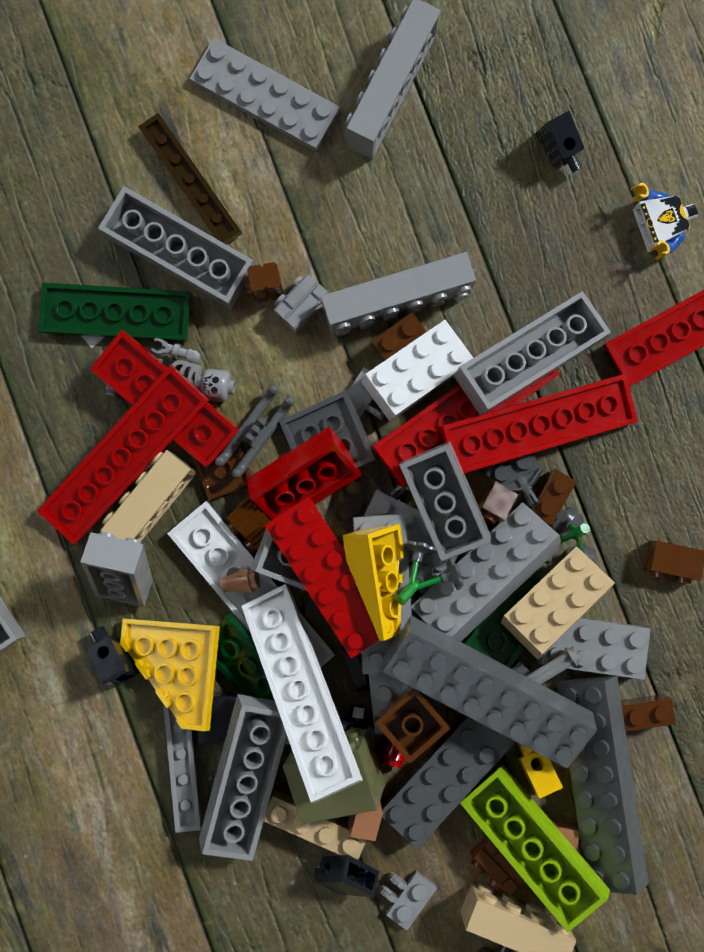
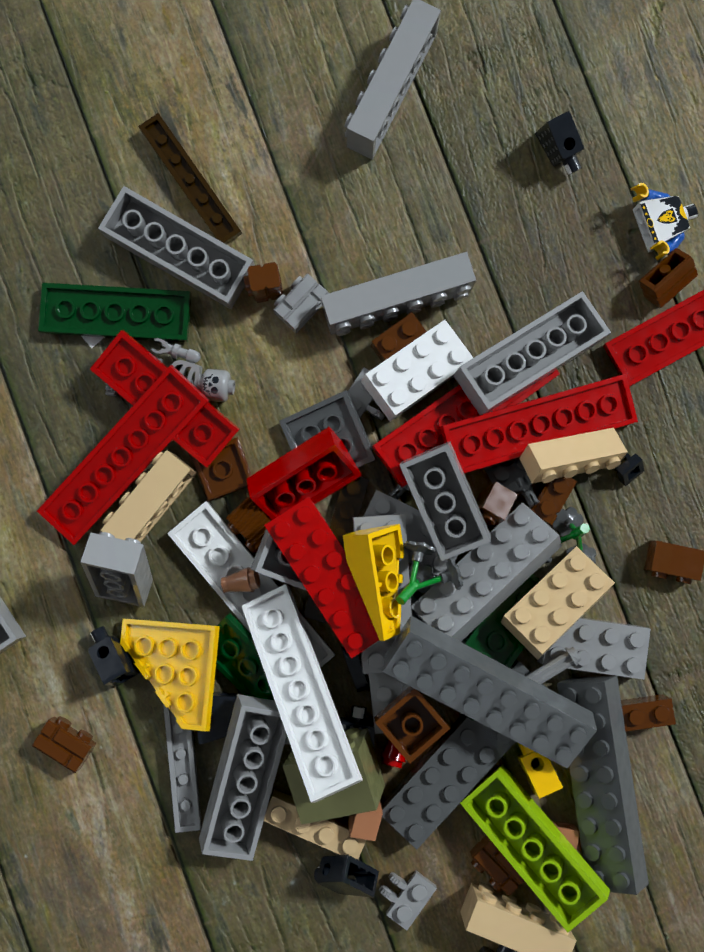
(64, 743): none -> reddish brown brick
(254, 432): dark grey piece -> none
(265, 94): light grey plate -> none
(572, 455): none -> tan brick
(630, 469): none -> black tile
(668, 277): none -> reddish brown brick

